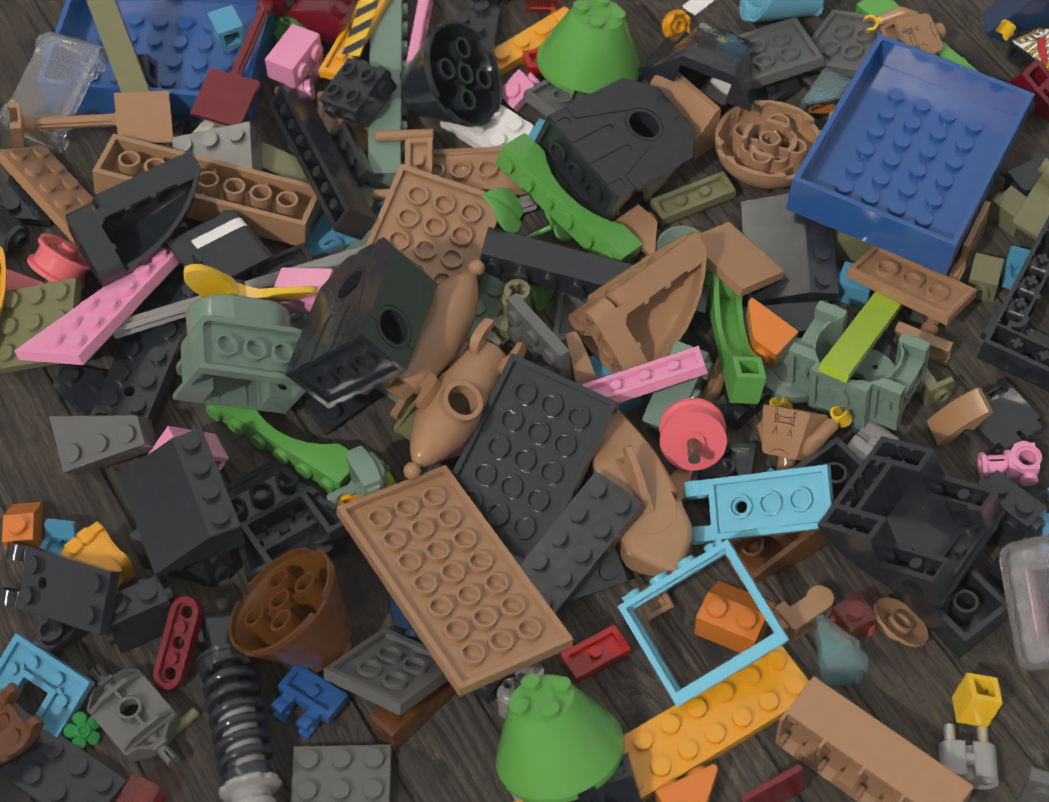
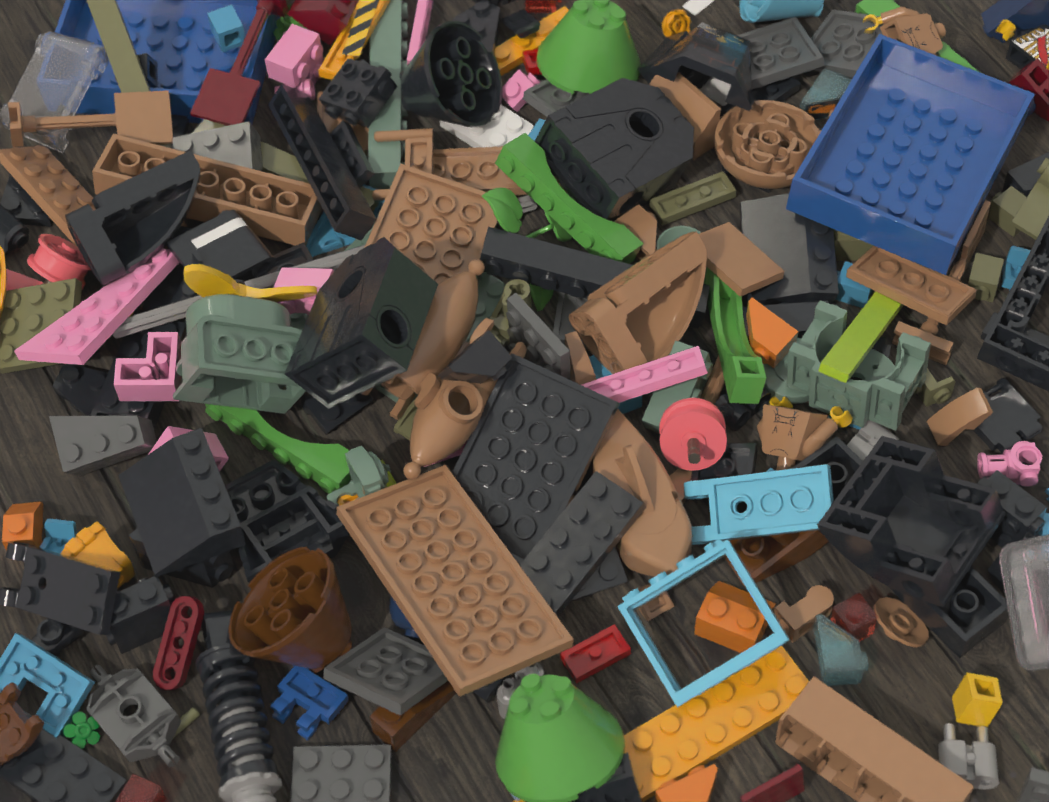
(153, 376): none -> bright pink brick
(479, 361): none -> black slope
(521, 23): none -> black tile

